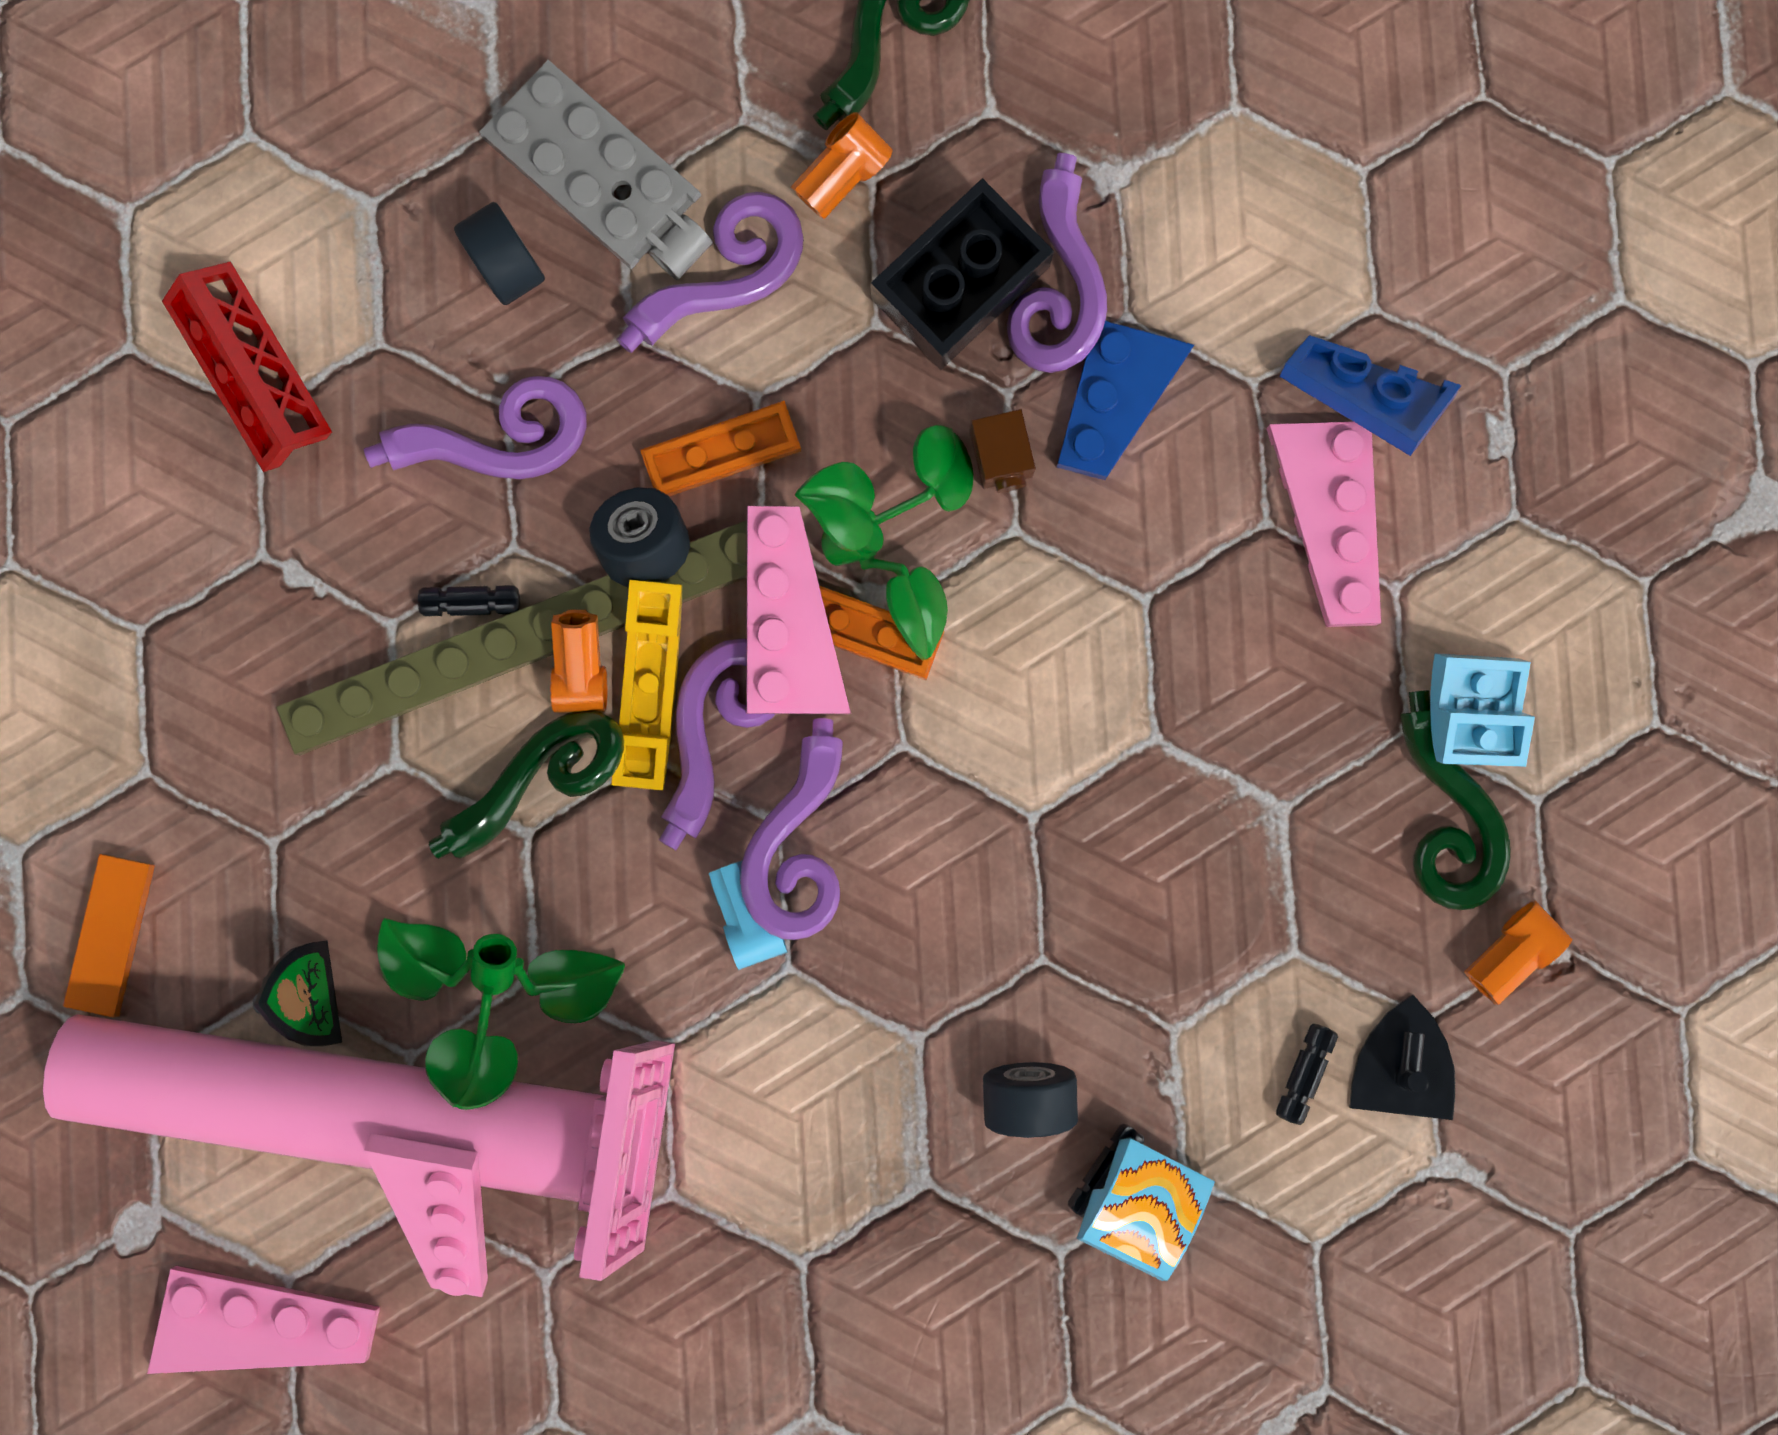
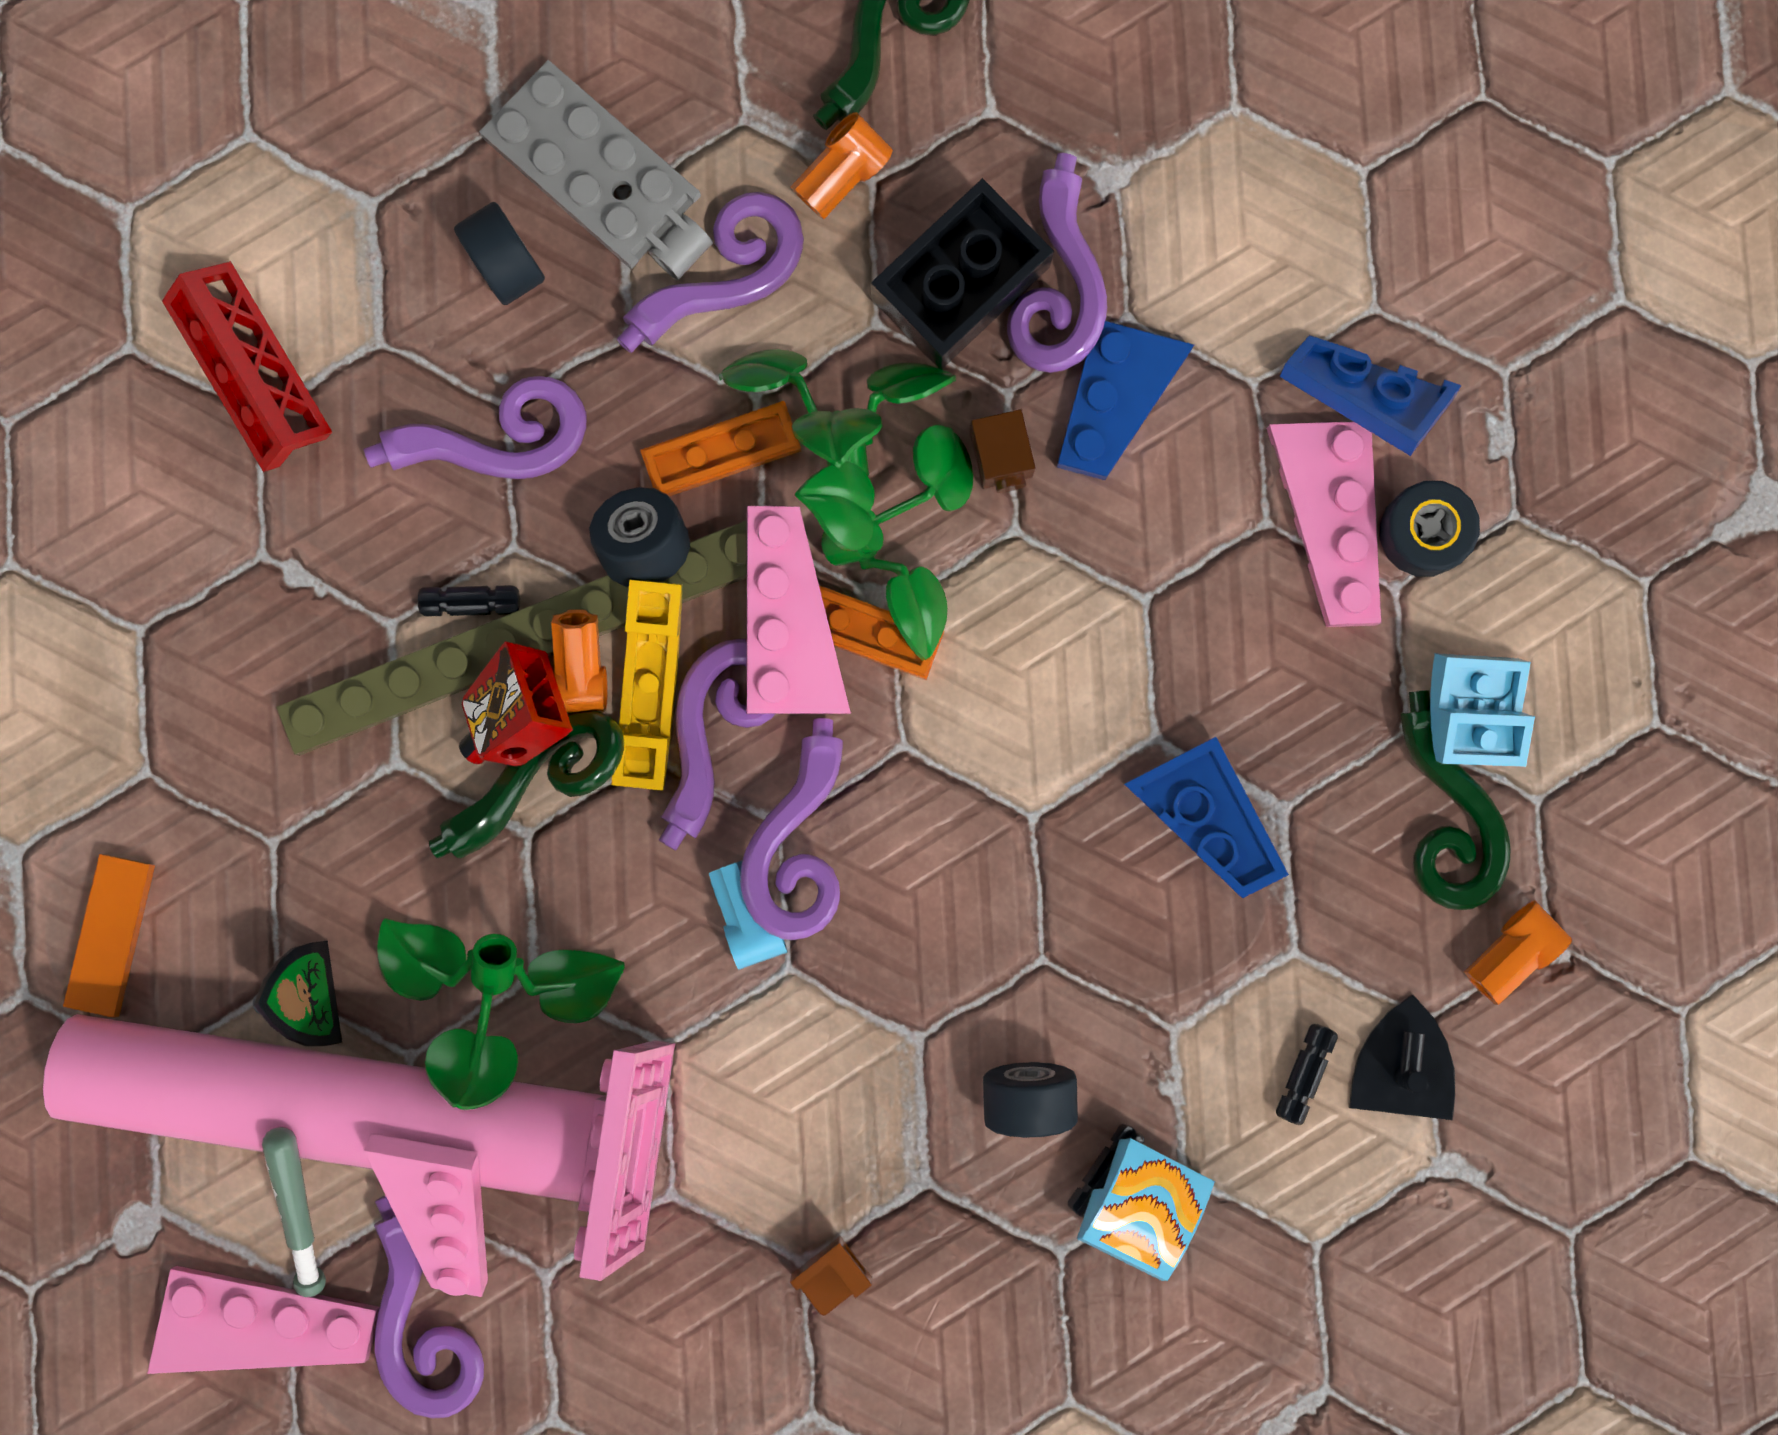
(289, 1190): none -> sand green piece
(394, 1308): none -> medium lavender plant
(513, 708): none -> red torso
(832, 1277): none -> dark orange panel
(835, 434): none -> green plant
(1213, 816): none -> blue wing
(1441, 513): none -> black wheel

